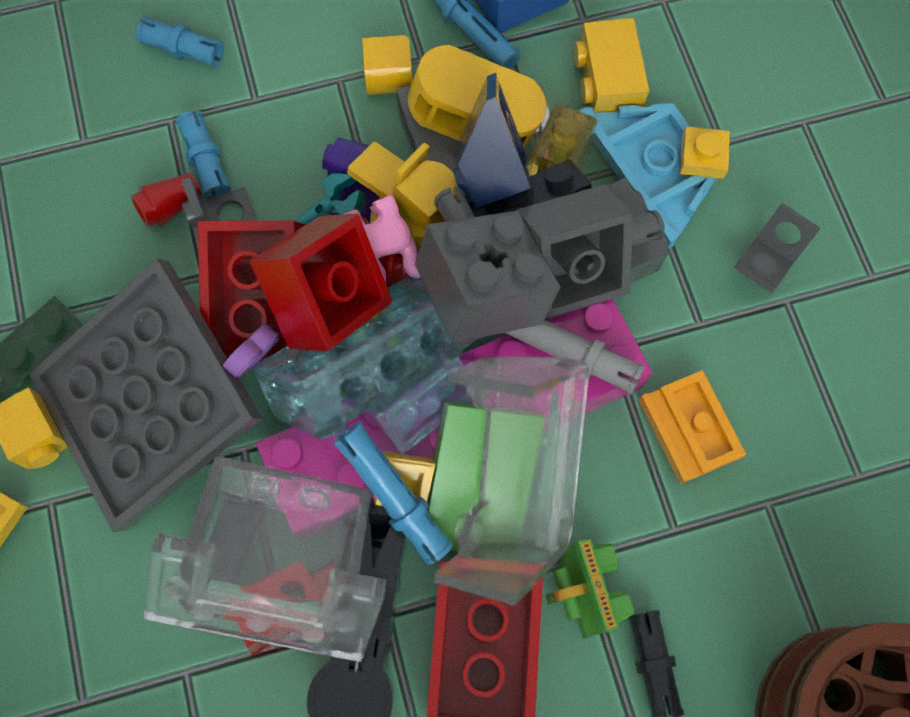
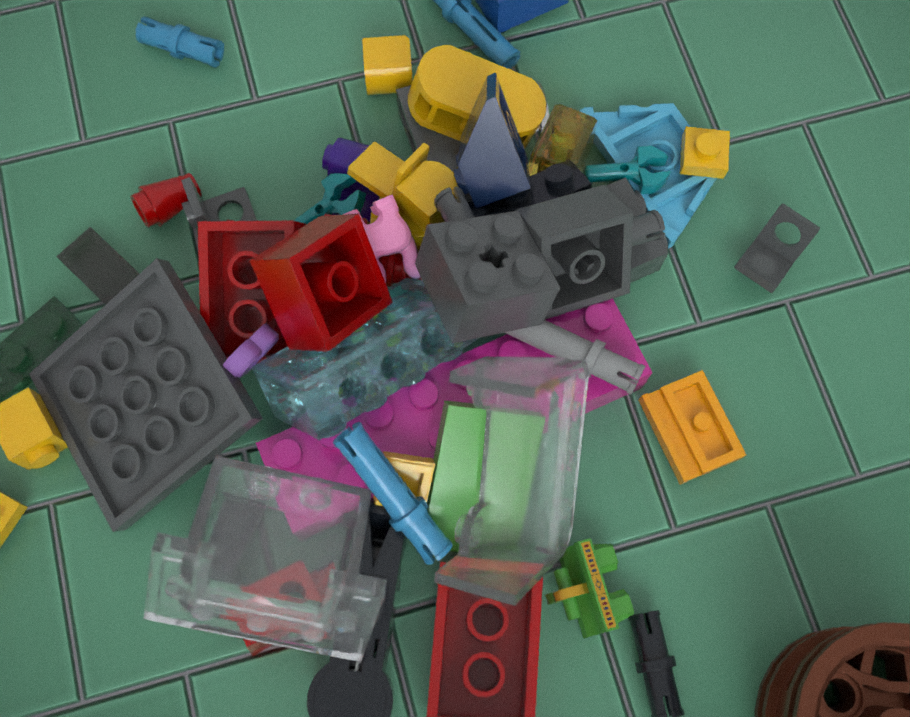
(97, 265): none -> clear smoke tile
(202, 154): dark azure pin -> none
(418, 404): clear light blue plate -> none
(611, 65): yellow brick -> none
(633, 170): none -> teal bar

